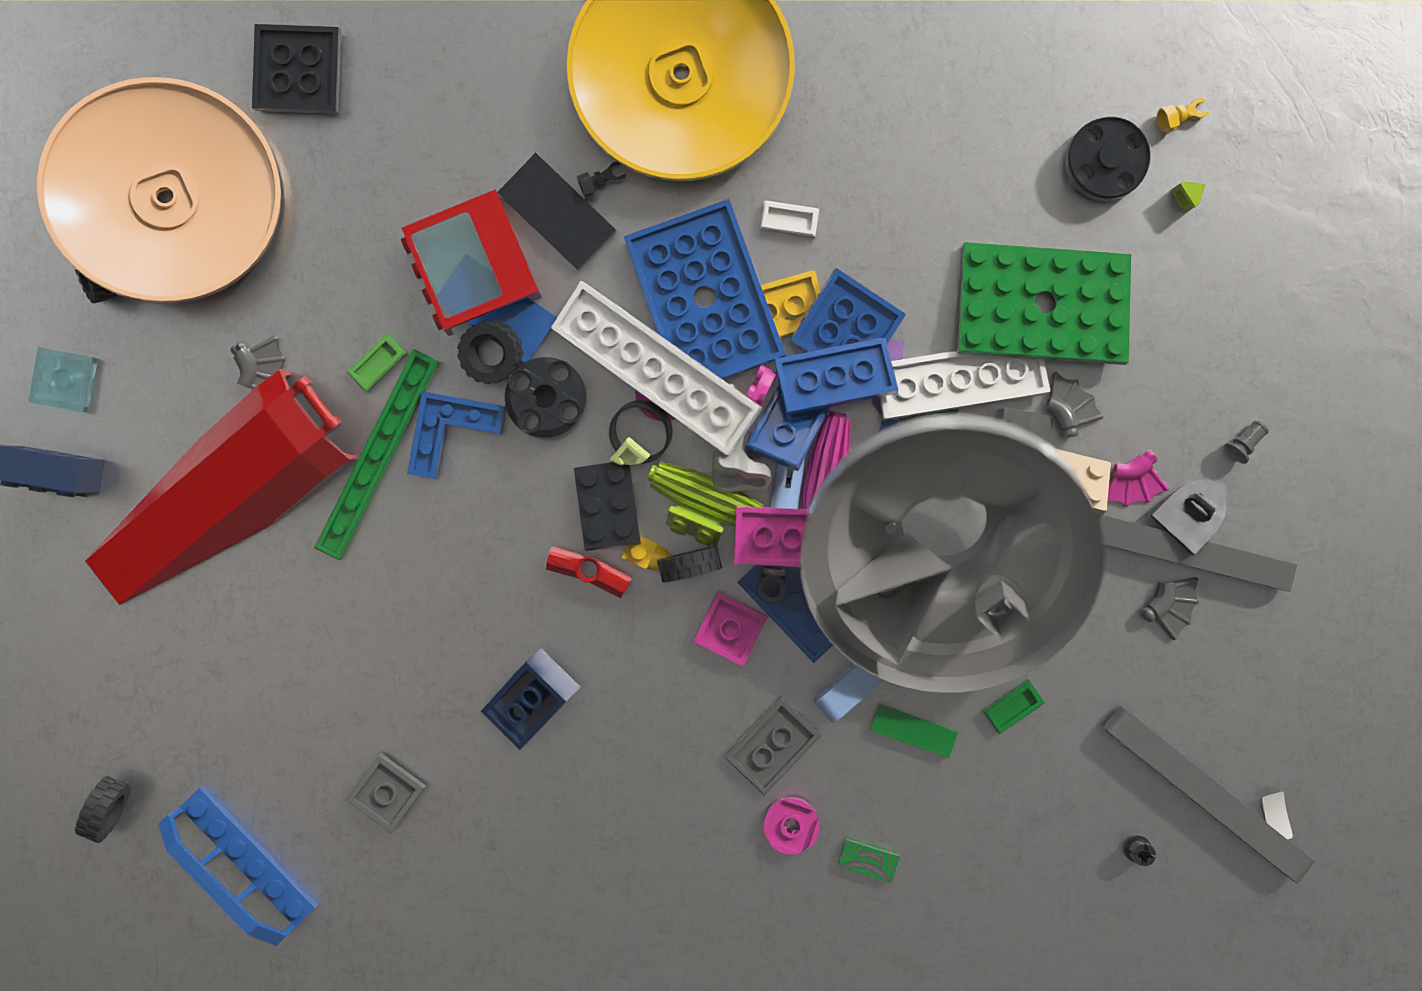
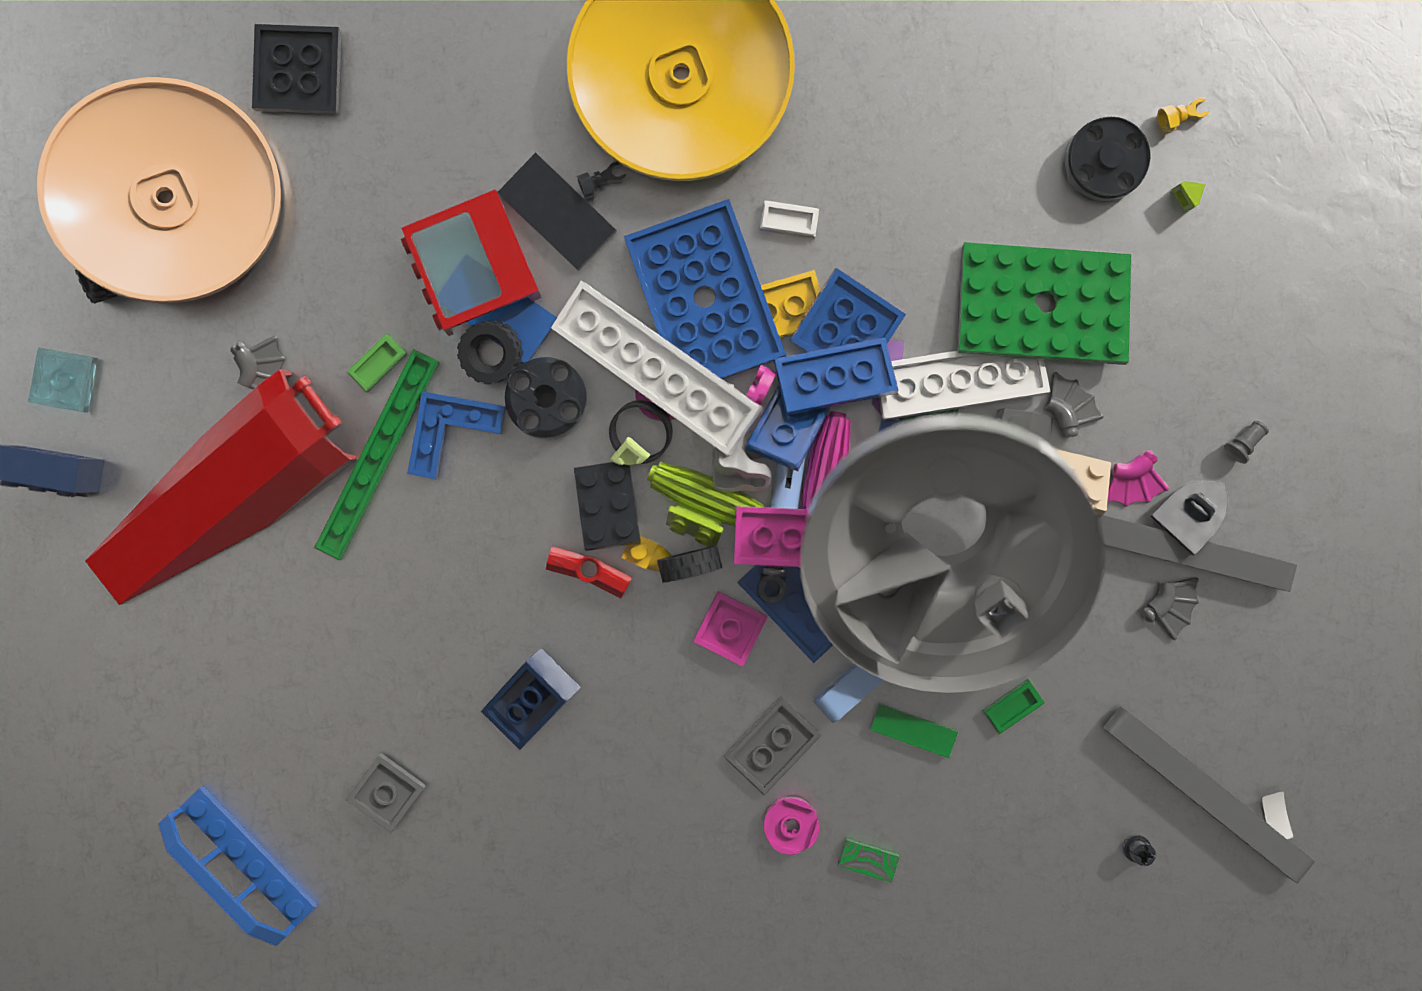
(102, 809): black tyre -> none

